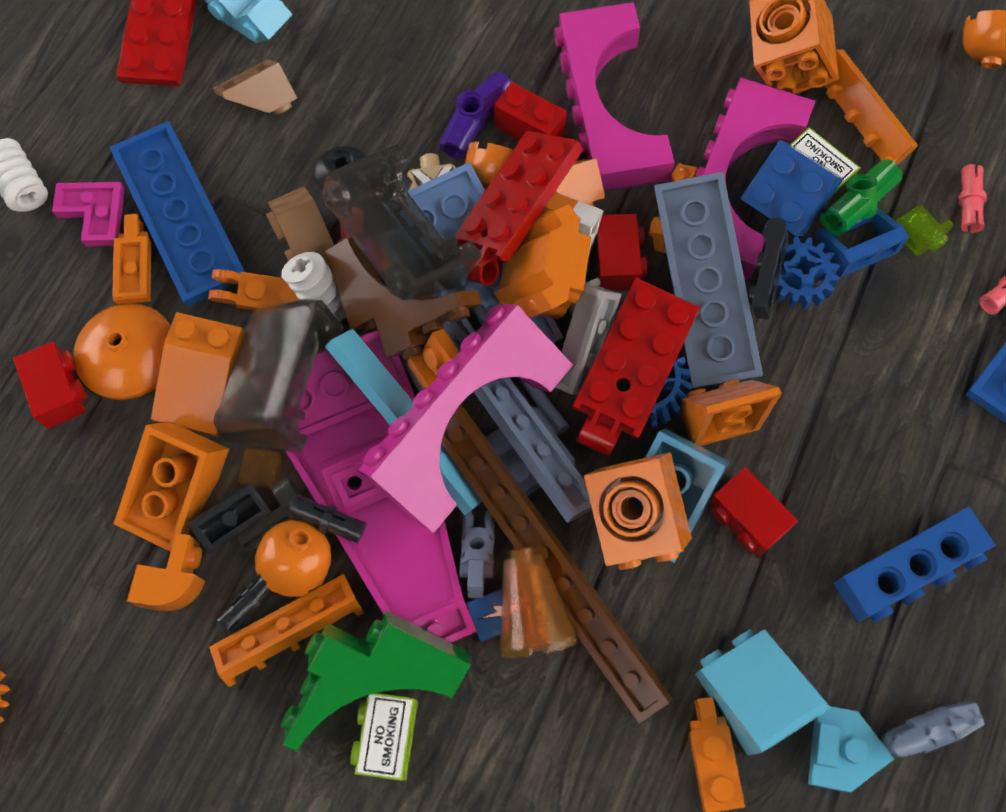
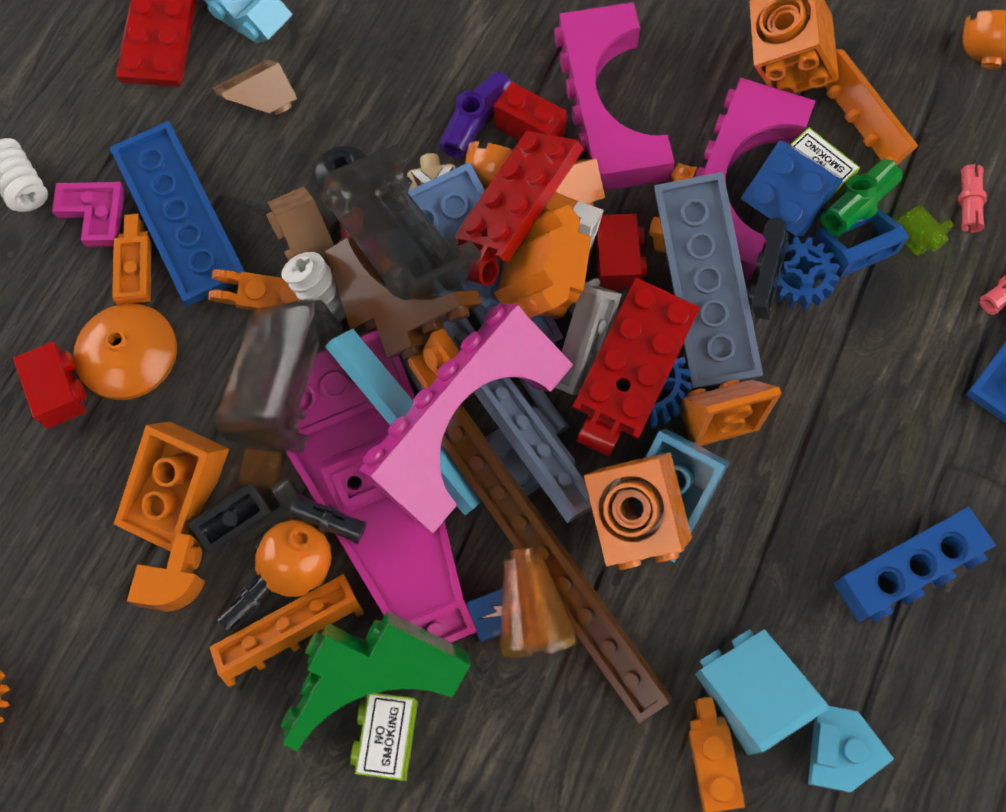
(195, 372): orange slope -> none
(477, 553): sand blue hinge -> none
(751, 513): red brick -> none
(933, 729): sand blue hinge -> none

